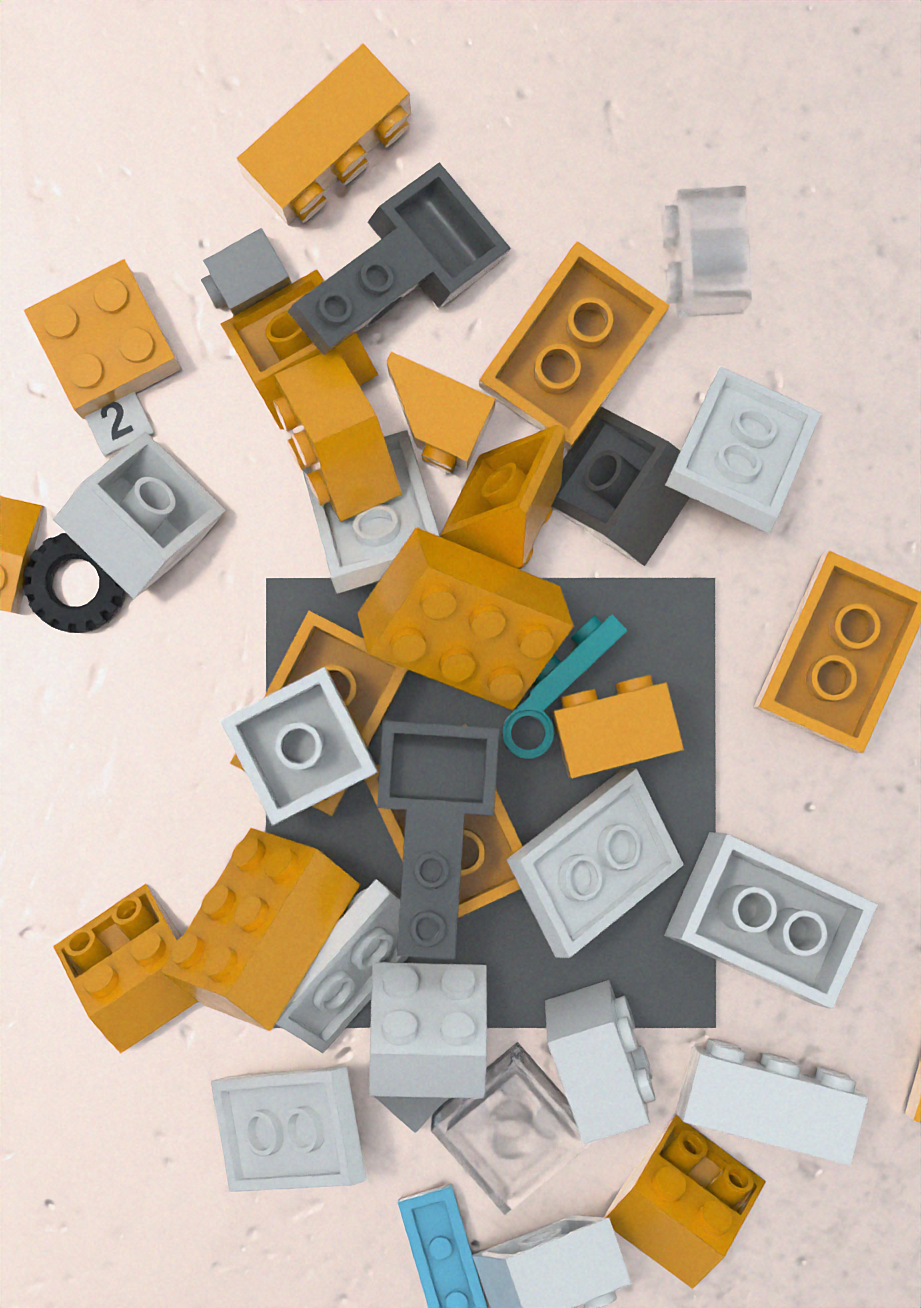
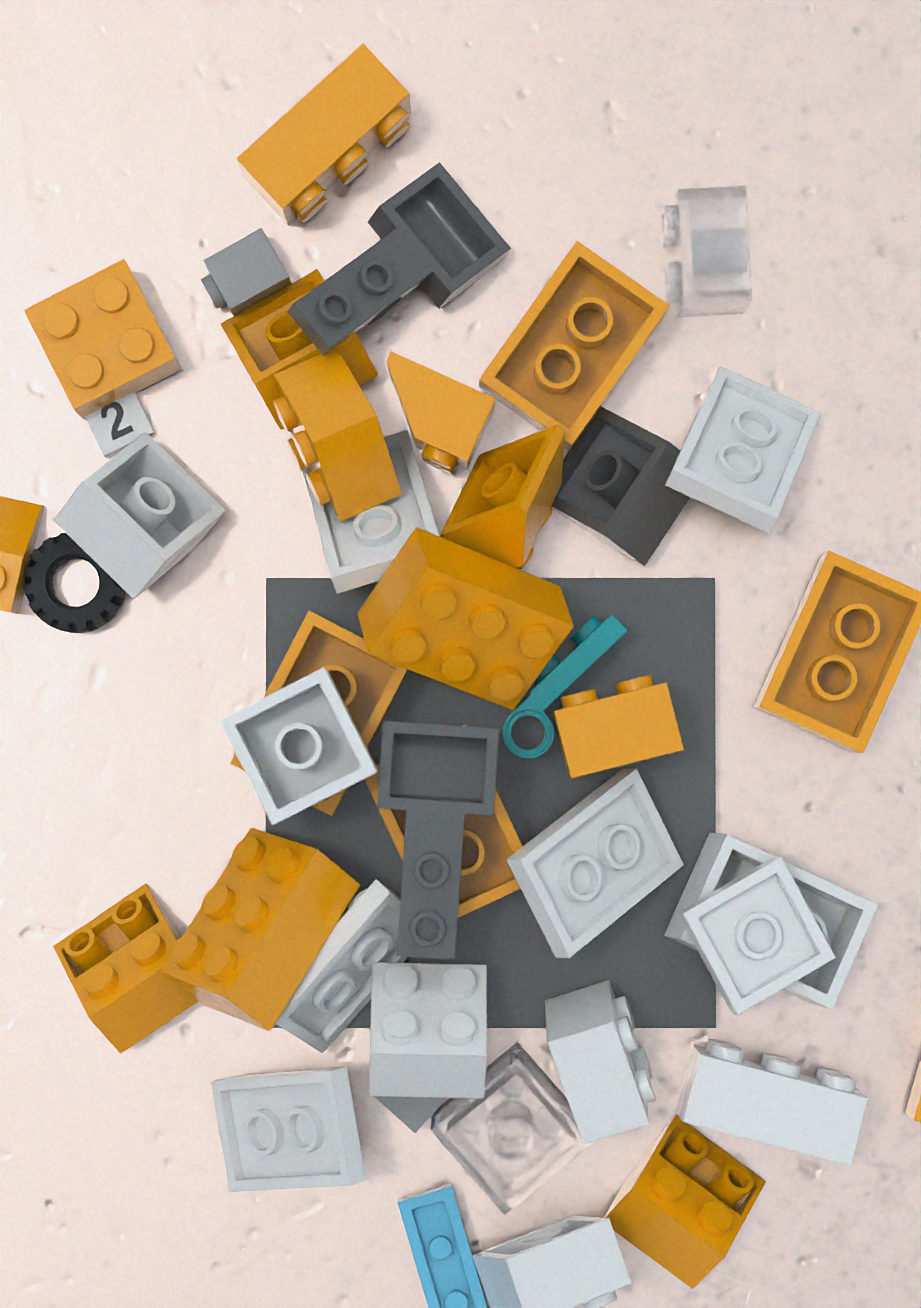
(756, 935): none -> white plate

